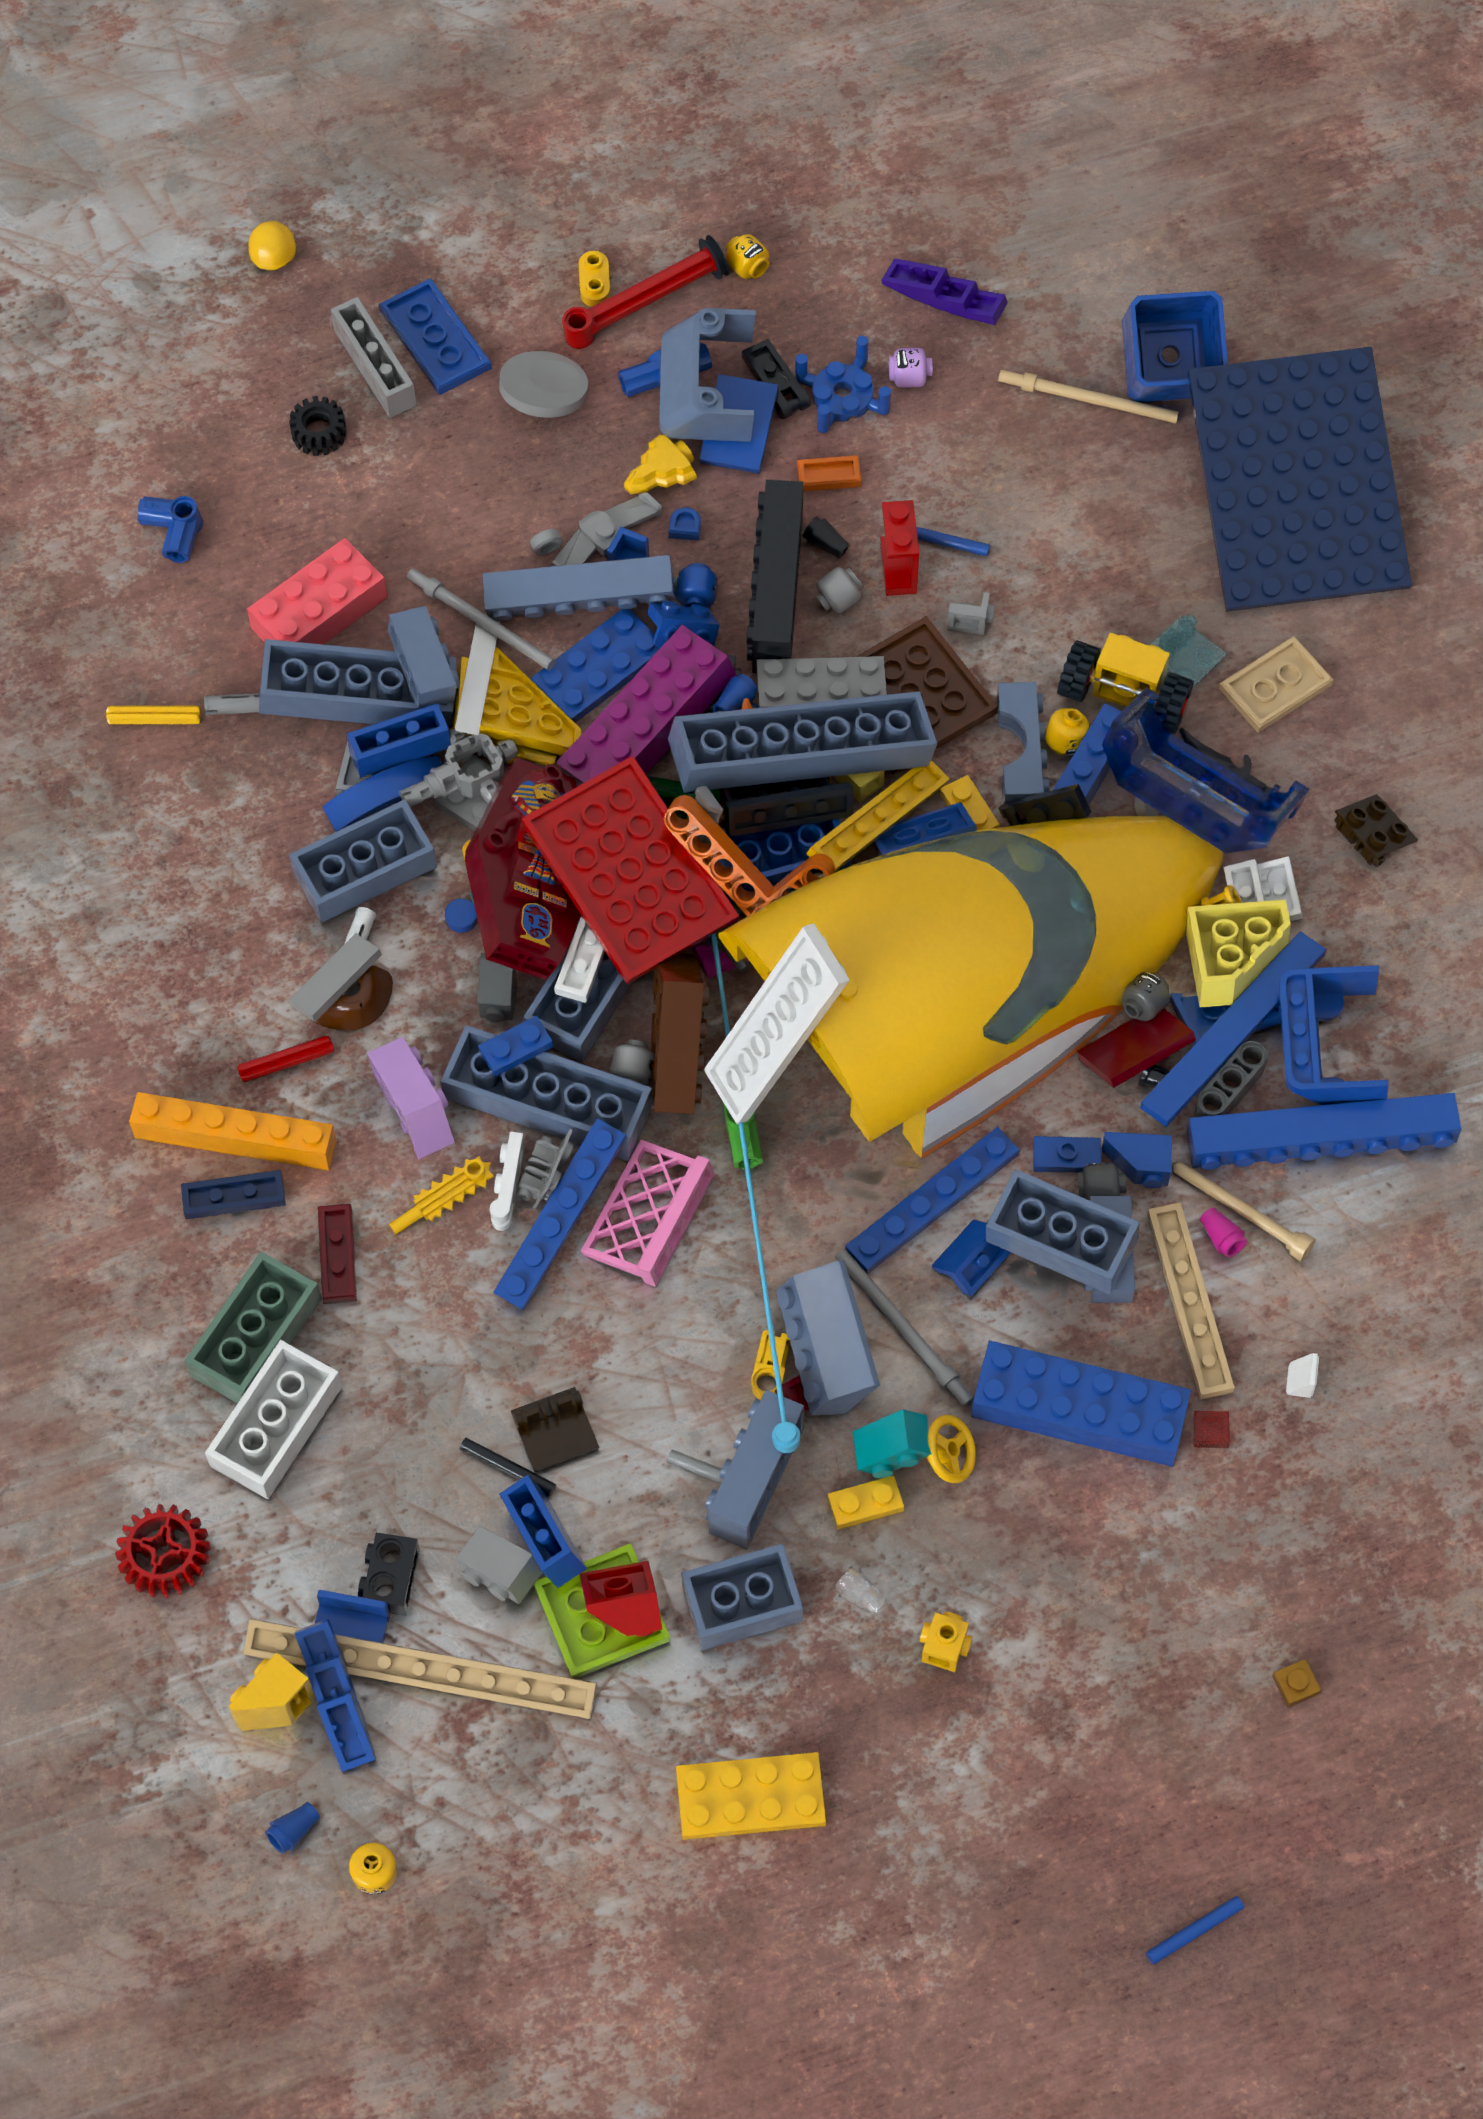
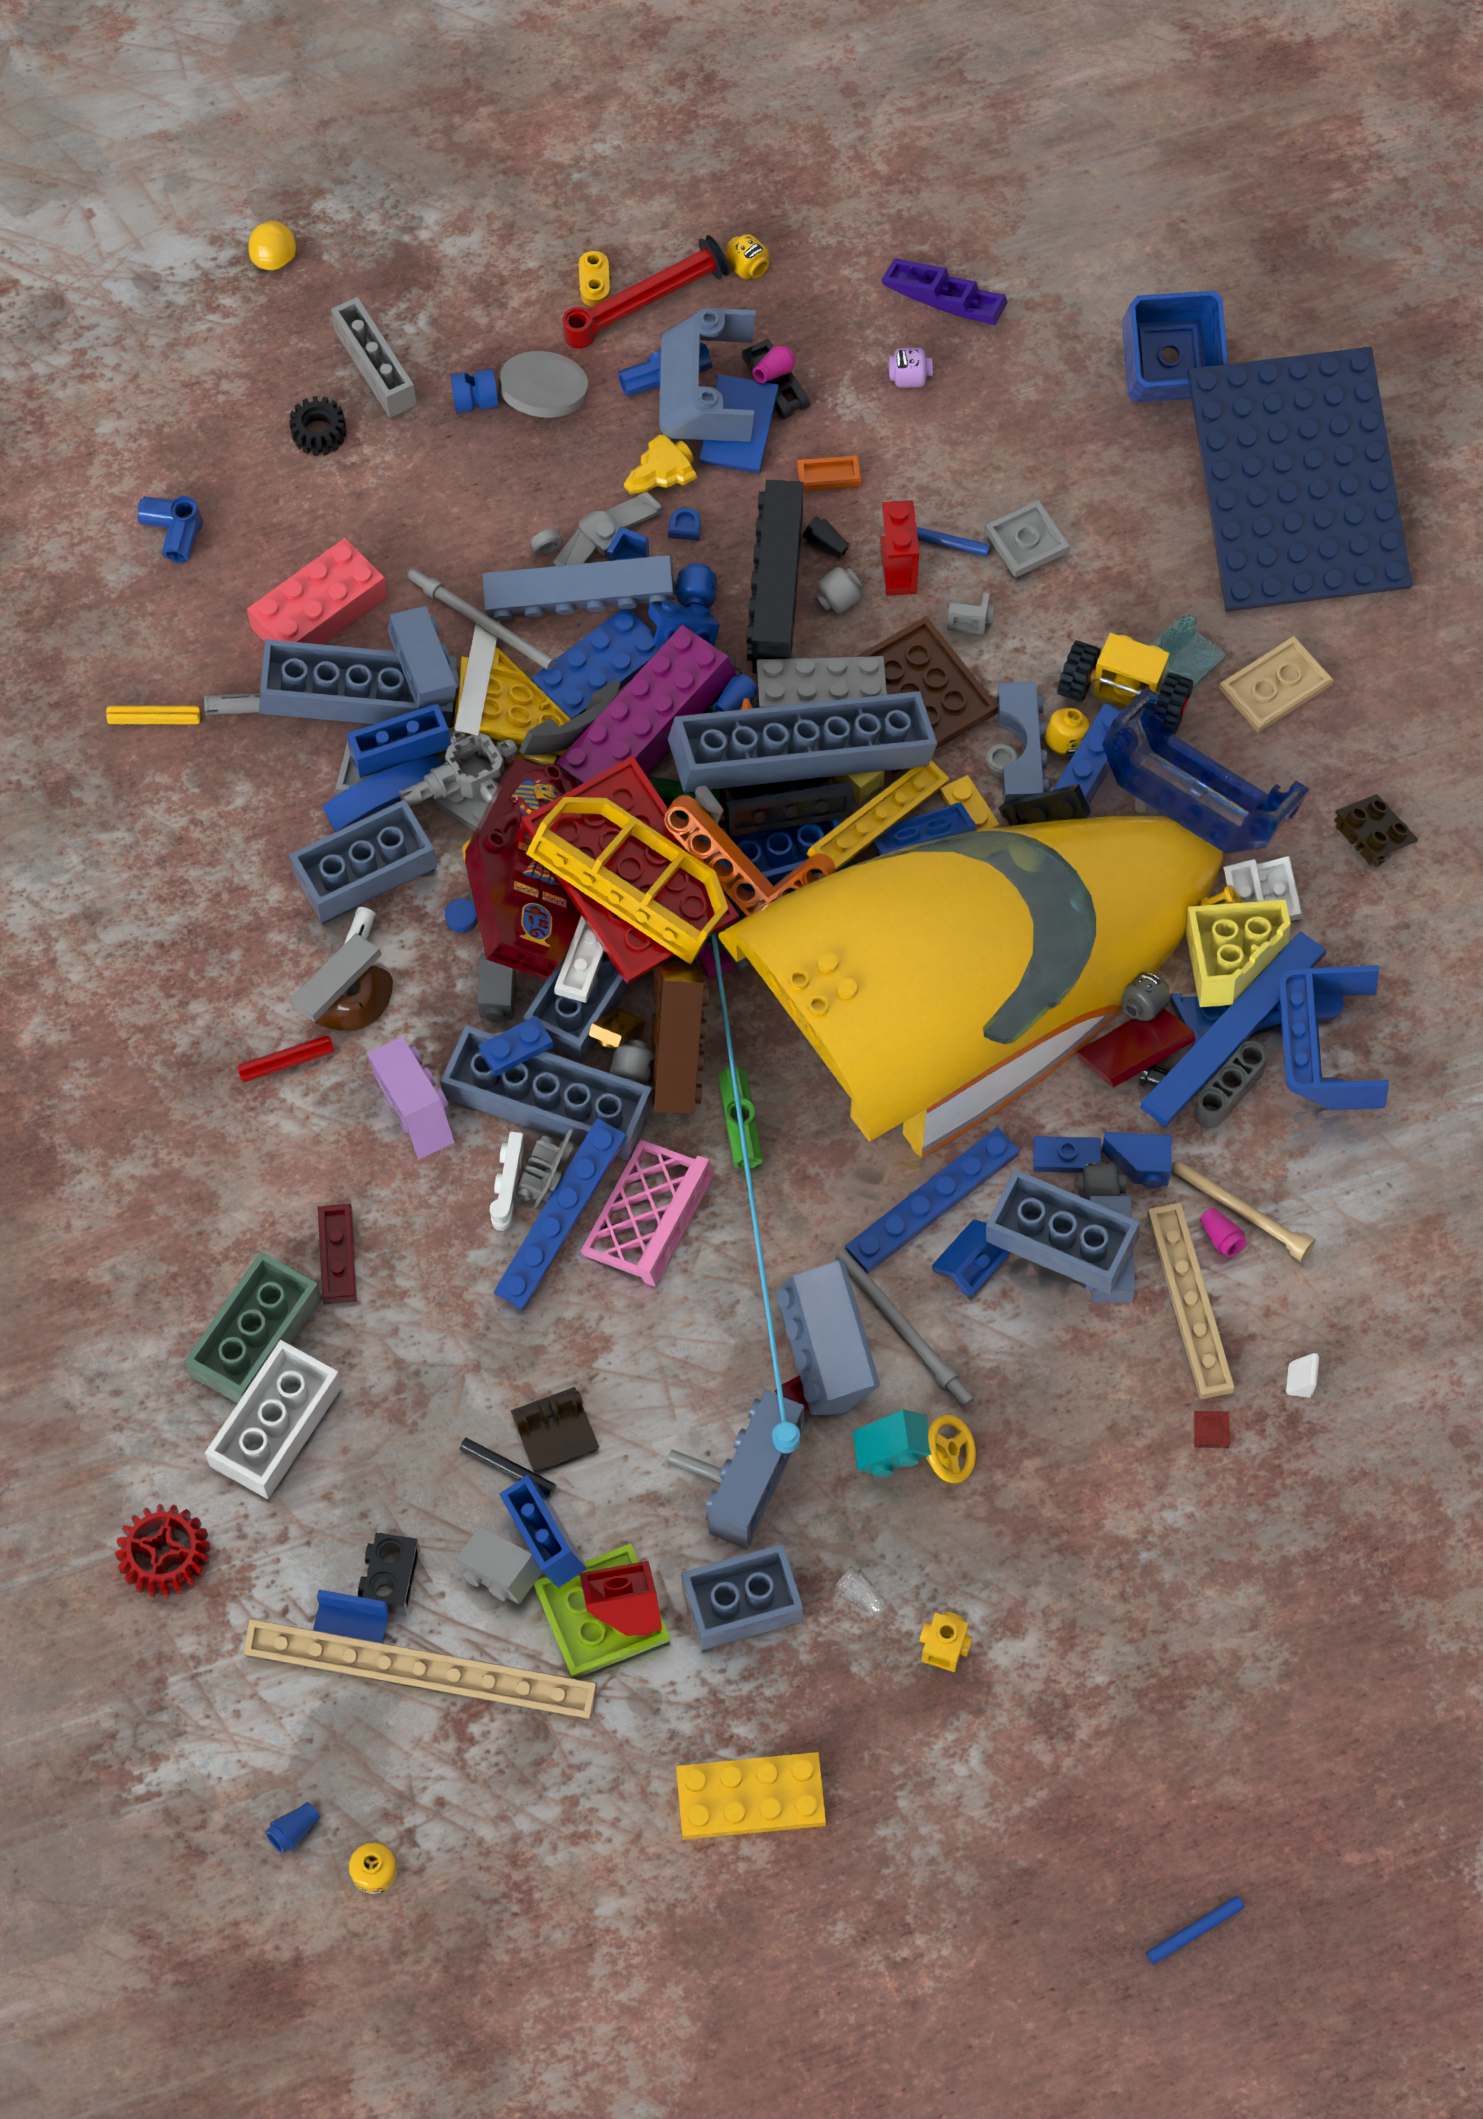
(233, 1131): light orange brick -> none
(233, 1194): dark blue plate -> none
(272, 1697): yellow slope -> none
(335, 1695): blue slope -> none
(435, 336): blue tile -> none
(444, 1194): yellow piece -> none
(474, 390): none -> blue wheel
(551, 738): none -> dark grey slope
(616, 893): none -> yellow plate
(616, 1028): none -> pearl gold plate
(764, 1361): yellow piece -> none
(774, 364): none -> dark pink cone
(776, 1023): white plate -> none
(843, 376): blue plate -> none
(865, 1502): yellow plate -> none
(999, 756): none -> light grey tile
(1027, 538): none -> light grey plate
(1030, 382): tan bar -> none
(1080, 1403): blue brick -> none
(1225, 761): black piece -> none
(1296, 1683): pearl gold plate -> none
(1323, 1131): blue brick -> none

